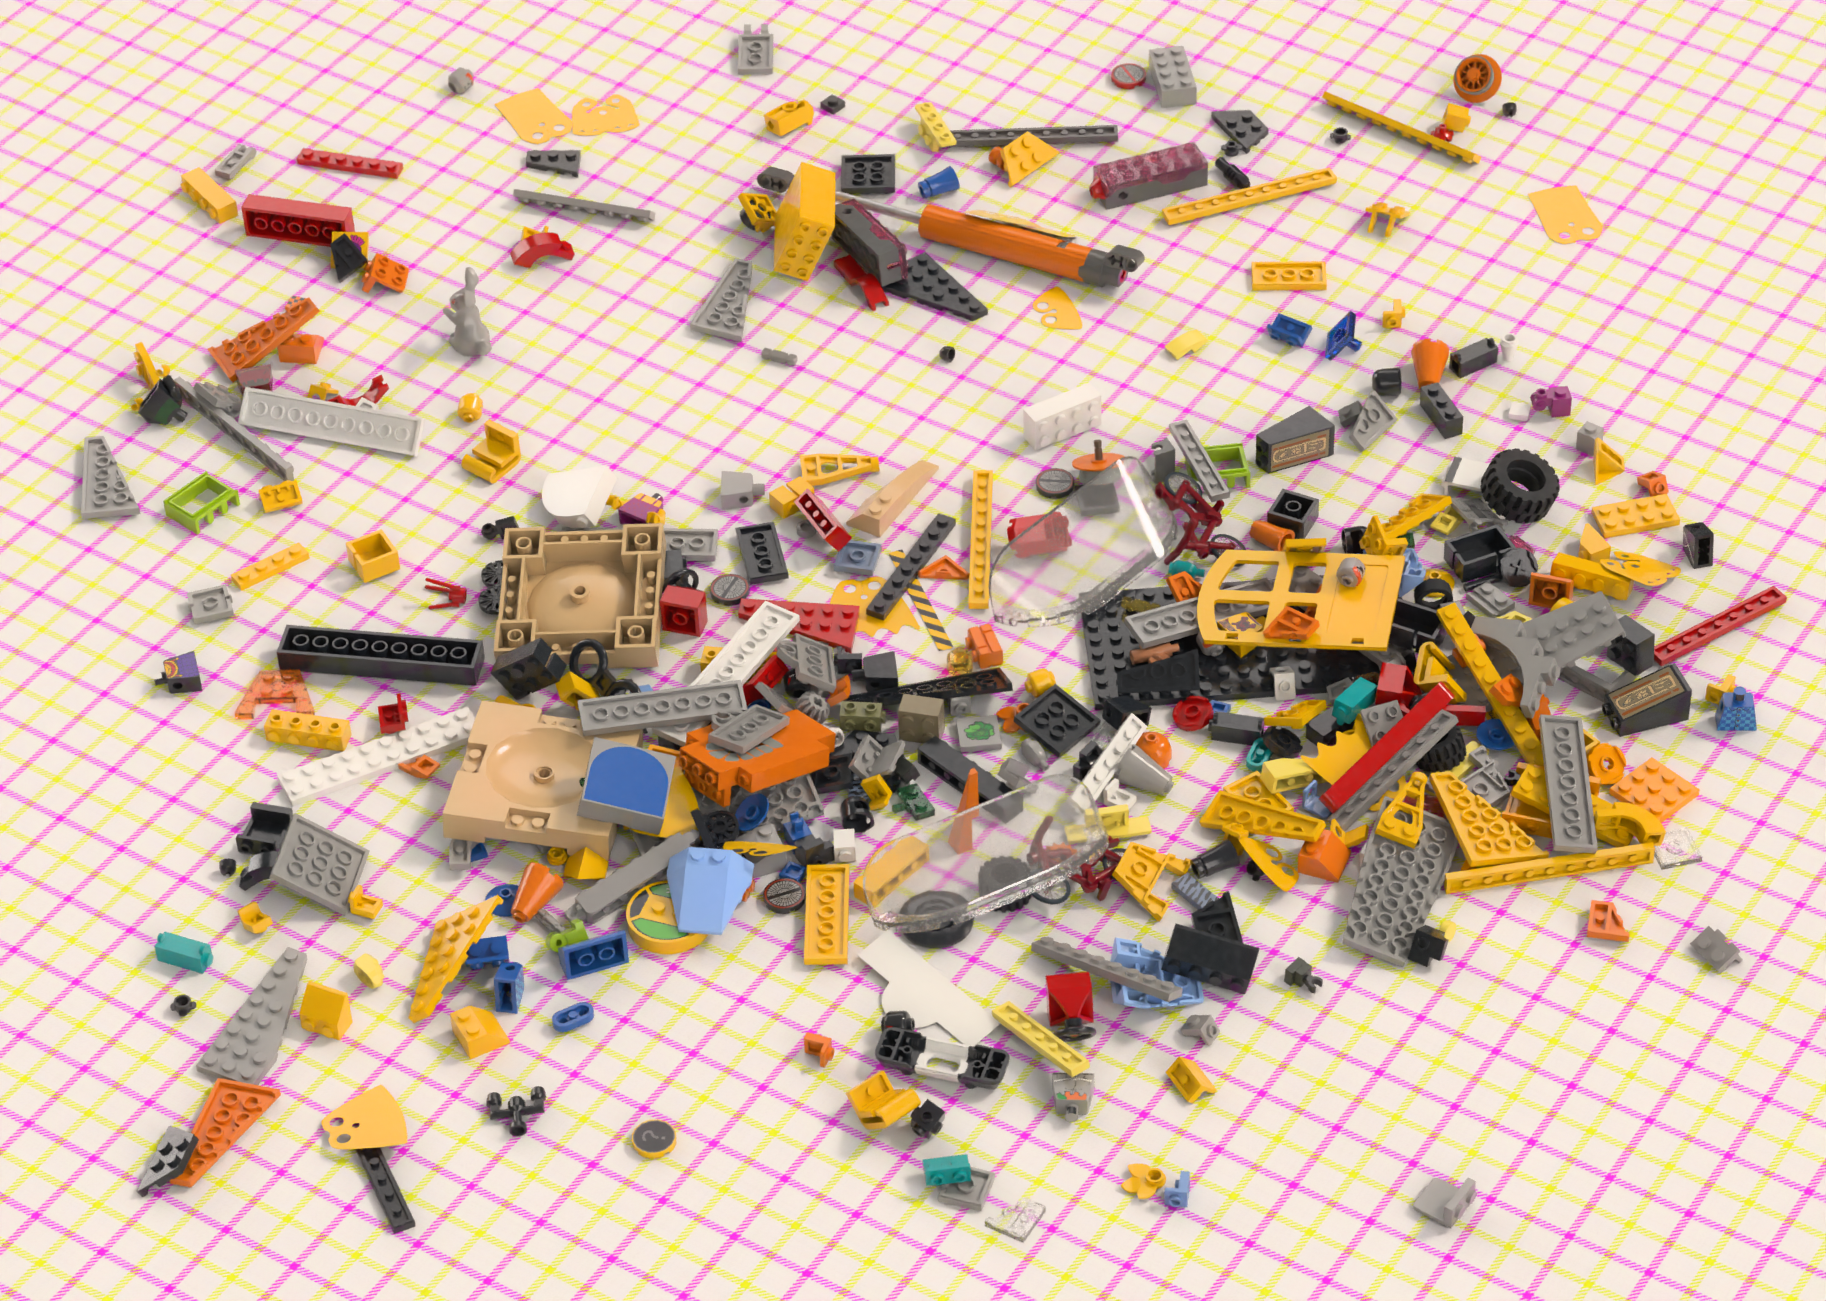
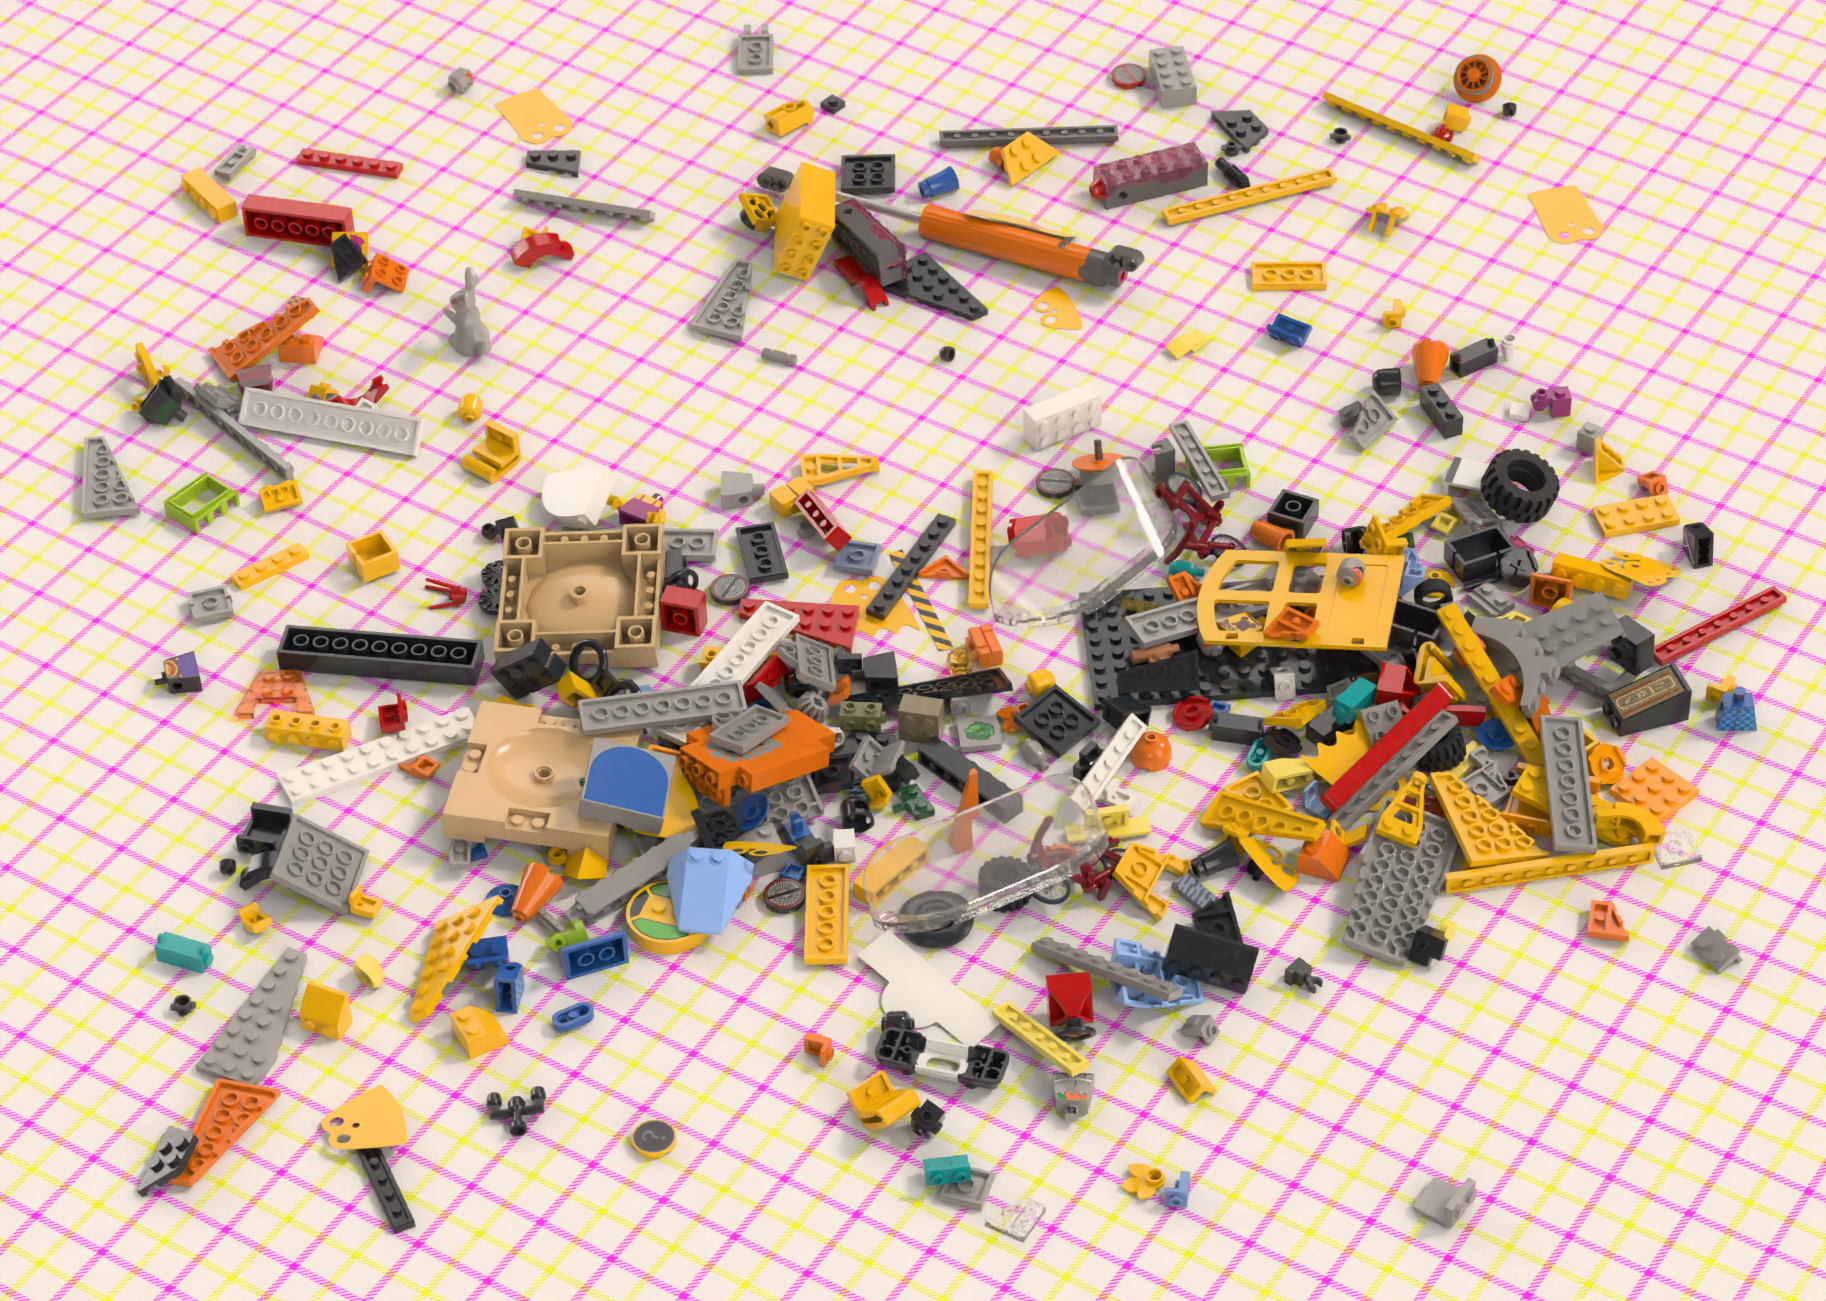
(614, 117): yellow piece -> none
(886, 504): tan wedge -> none
(933, 127): light yellow bracket -> none
(1014, 773): light grey bracket -> none
(1143, 772): light grey cone -> none
(1295, 441): slope -> none
(1341, 336): clear blue tile -> none
(1593, 545): yellow slope -> none

